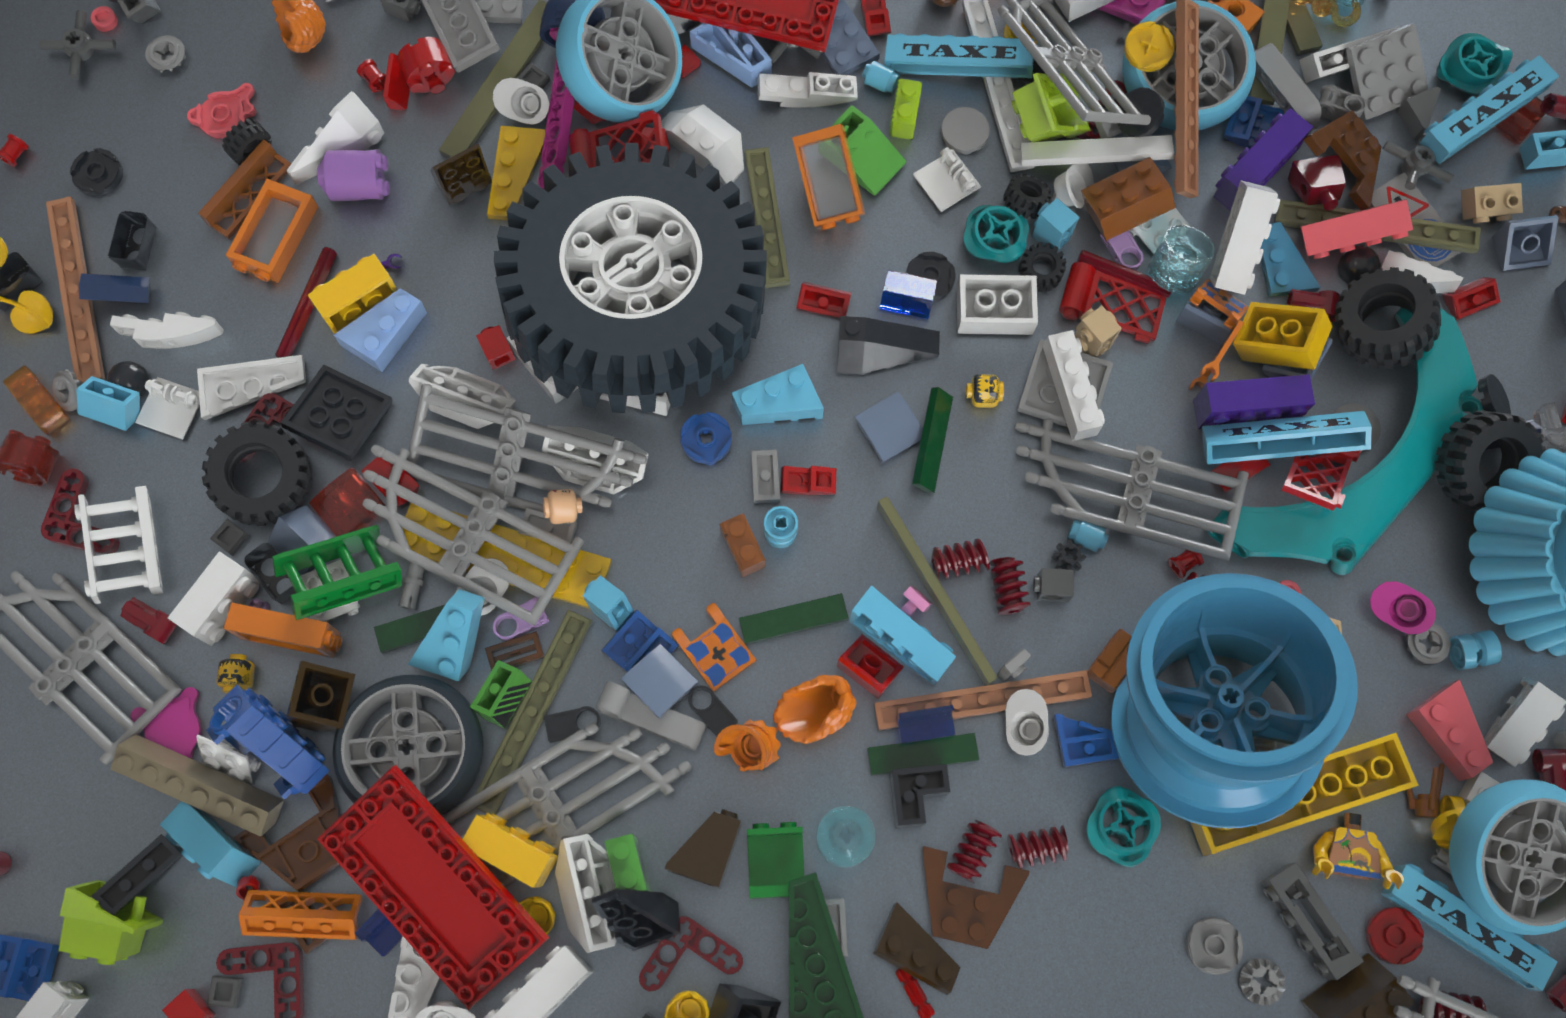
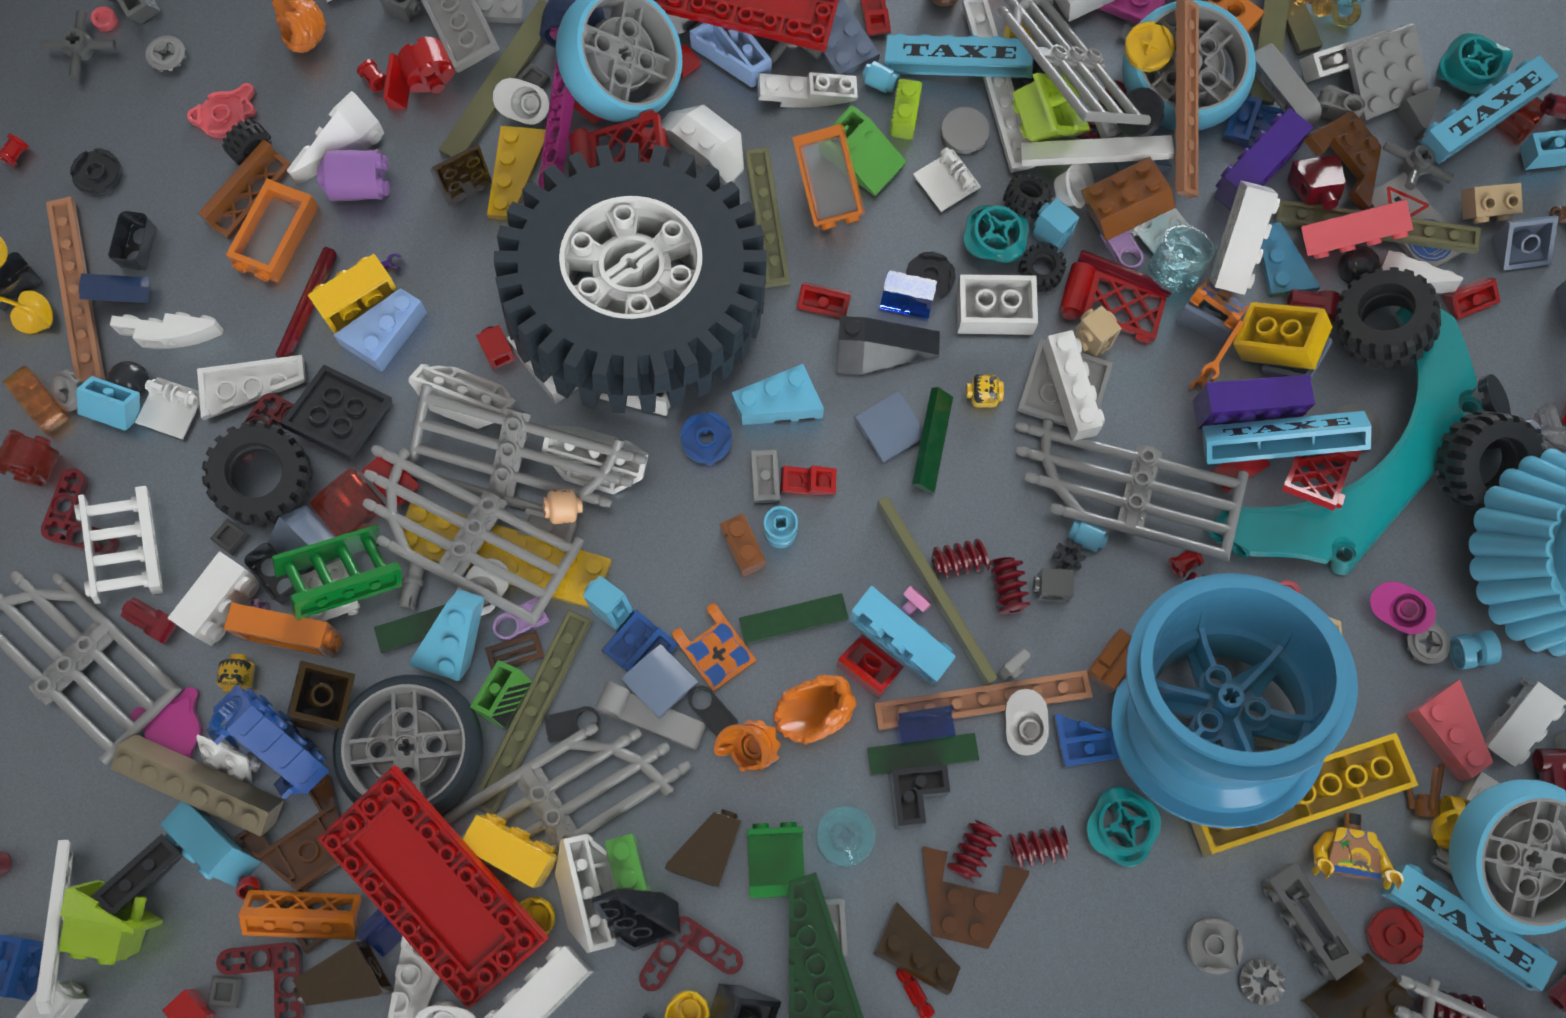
(51, 953): none -> white tile
(343, 977): none -> dark brown slope

